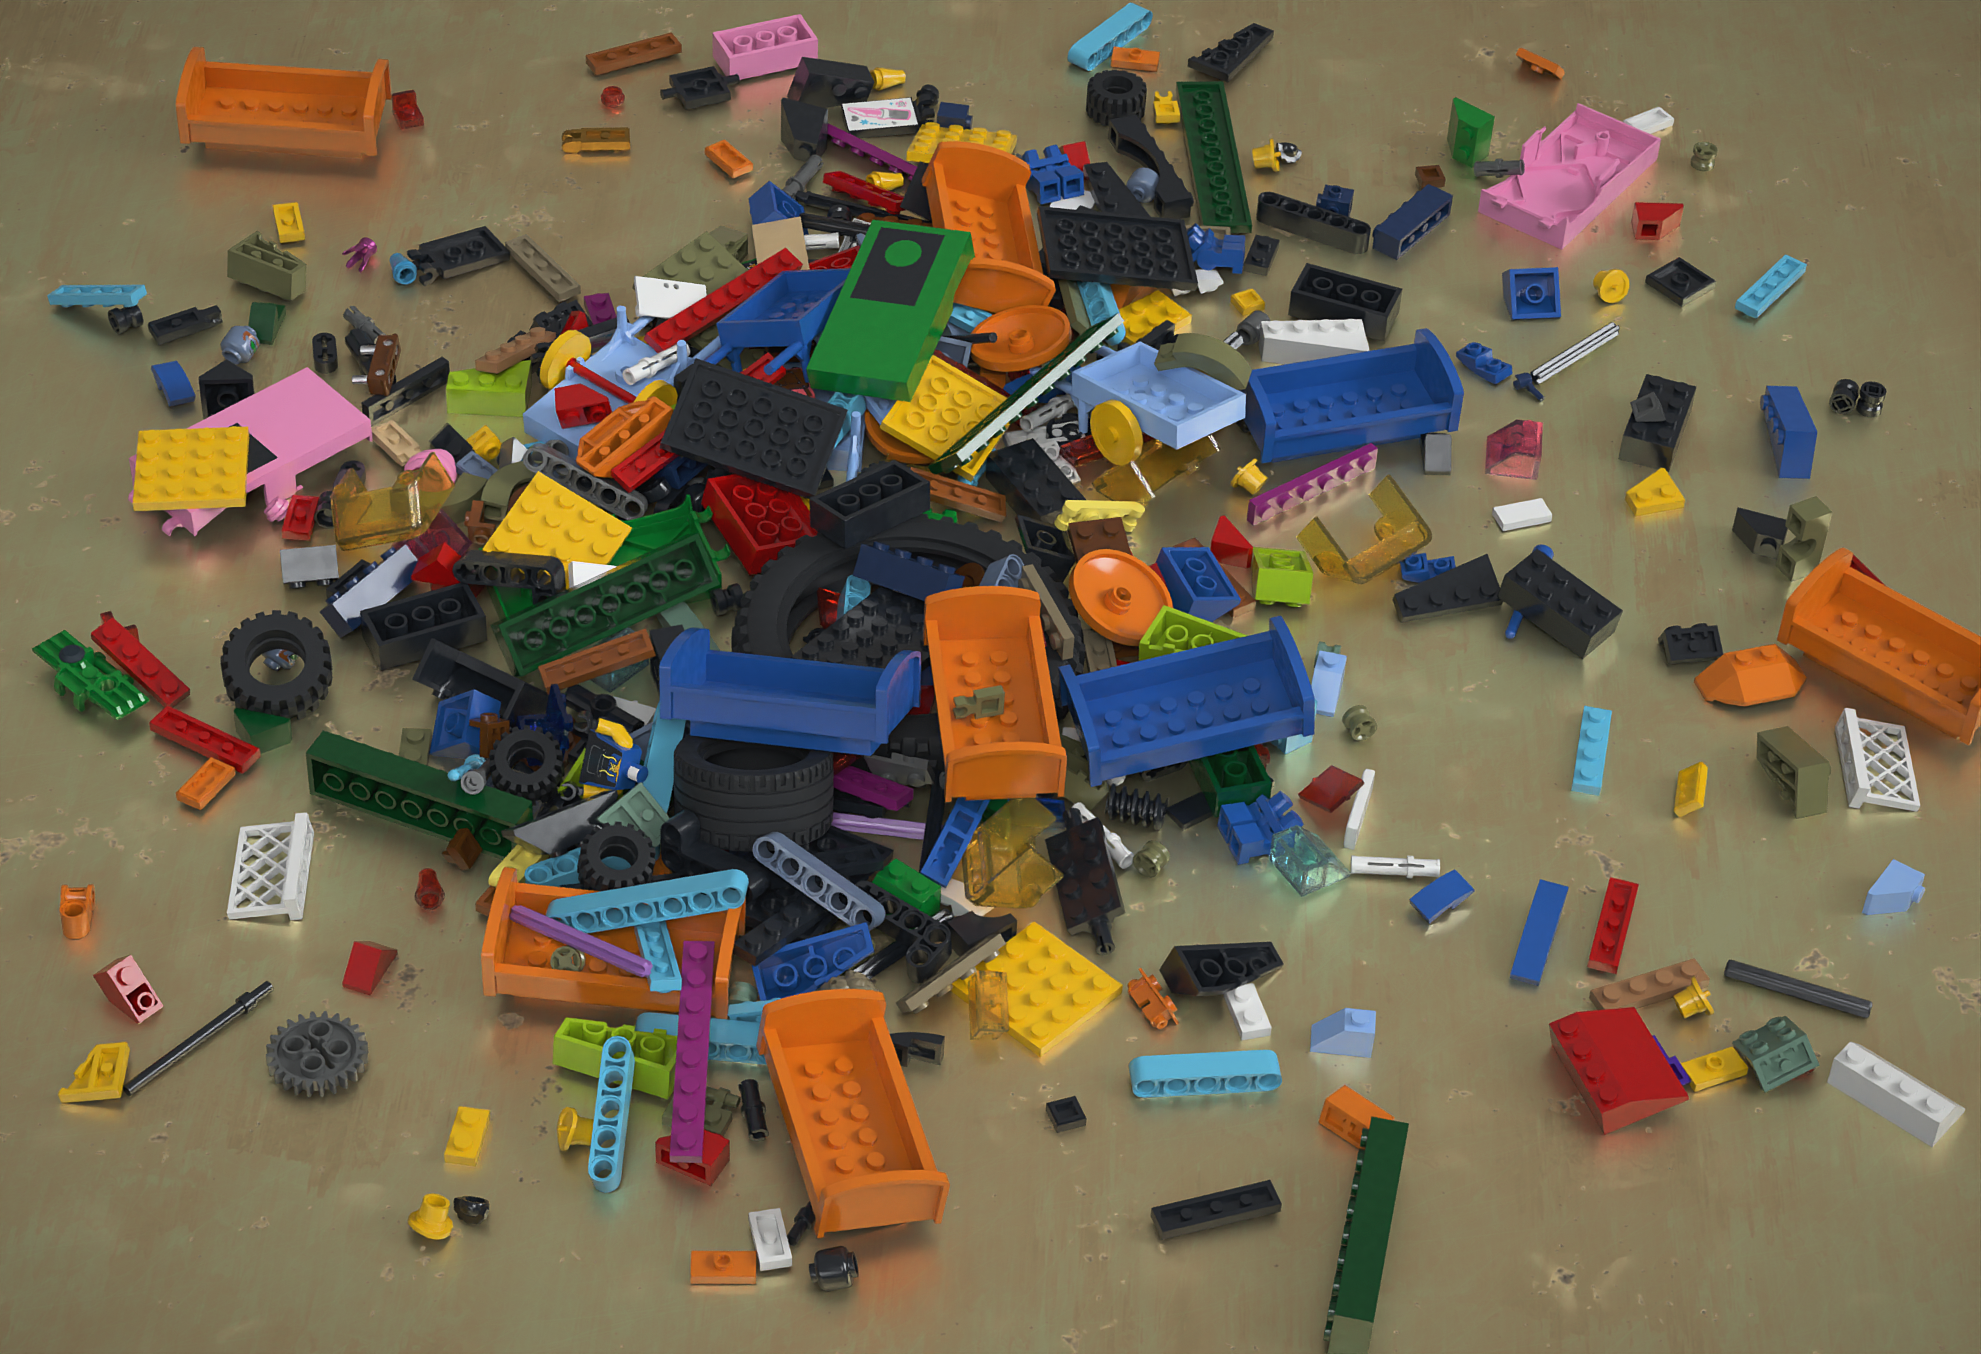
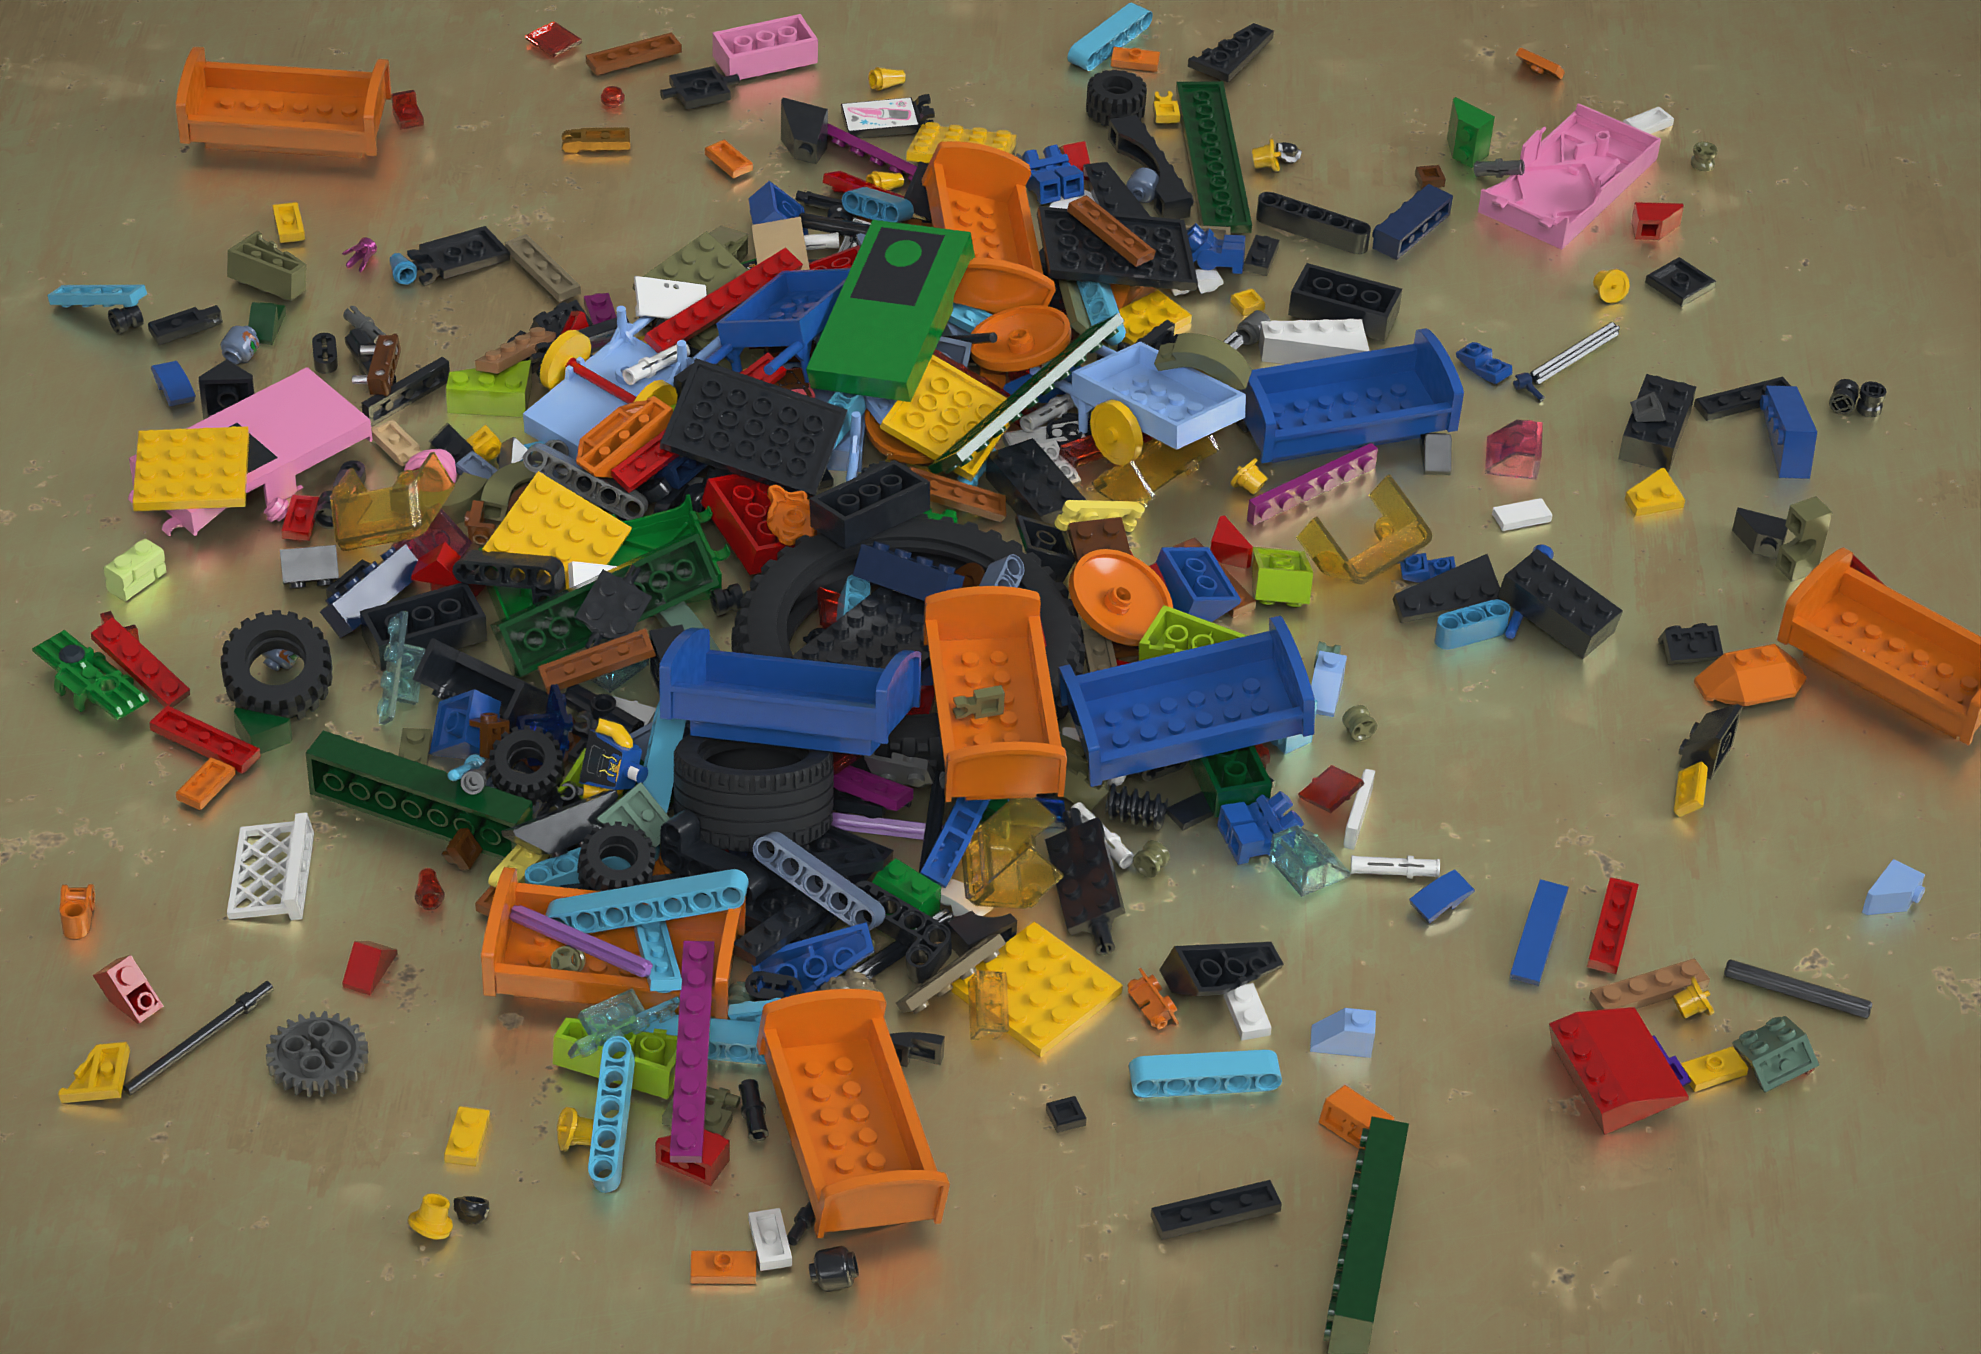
(134, 569): none -> yellowish green brick
(400, 669): none -> clear light blue bracket
(553, 39): none -> clear red piece
(580, 405): red slope -> none
(612, 606): none -> black plate
(616, 1018): none -> clear light blue bracket
(772, 980): none -> black beam
(789, 515): none -> orange tile
(803, 176): dark grey pin -> none
(830, 83): black wedge -> none
(877, 205): none -> dark azure beam
(932, 91): black plate -> none
(954, 114): dark blue brick -> none
(1051, 618): dark tan plate -> none
(1111, 230): none -> dark orange plate
(1336, 199): dark blue brick -> none
(1472, 624): none -> dark azure beam
(1532, 293): blue slope -> none
(1591, 750): medium azure plate -> none
(1711, 739): none -> black slope
(1735, 400): none -> black tile
(1770, 286): medium azure plate -> none
(1797, 768): olive wedge -> none
(1856, 760): white fence -> none
(1893, 1093): white slope -> none

